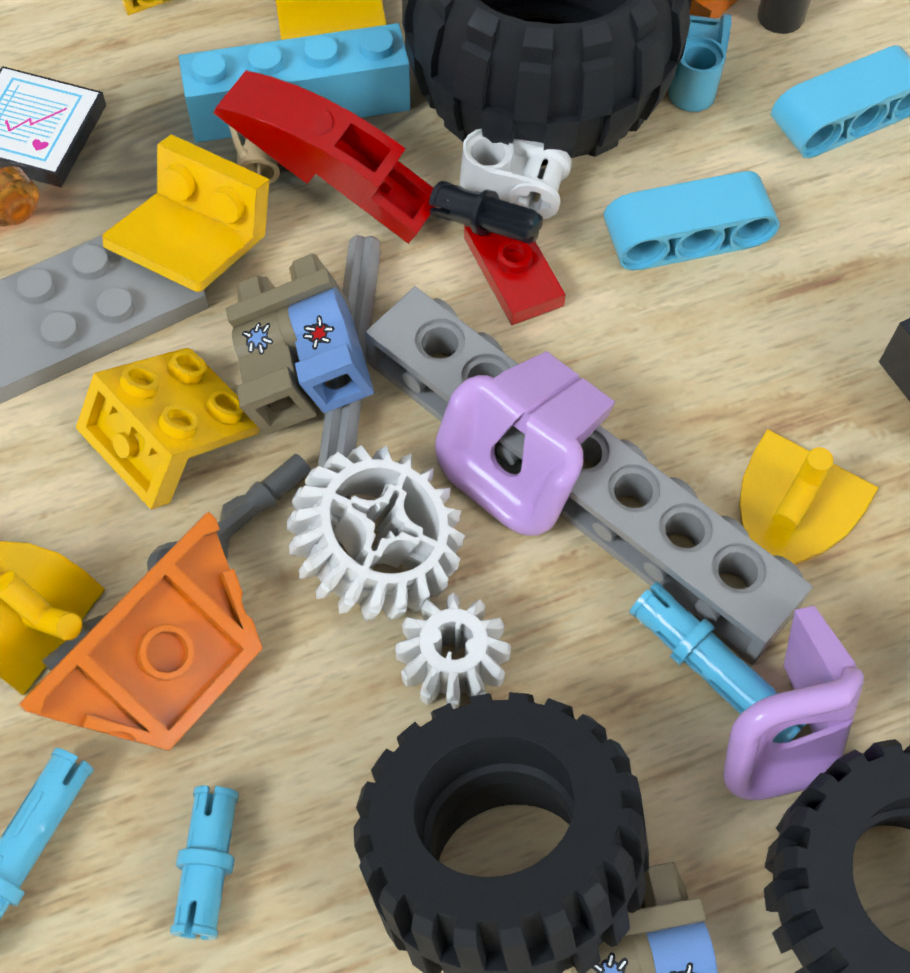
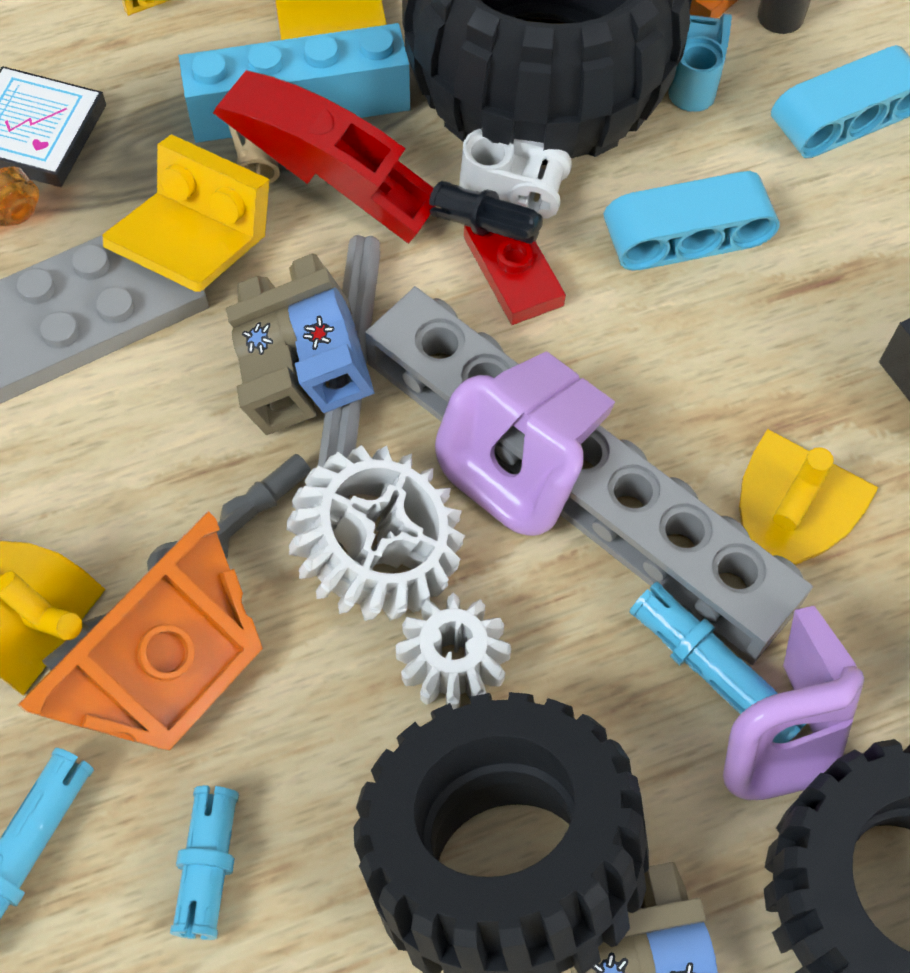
(157, 416): yellow bracket -> none

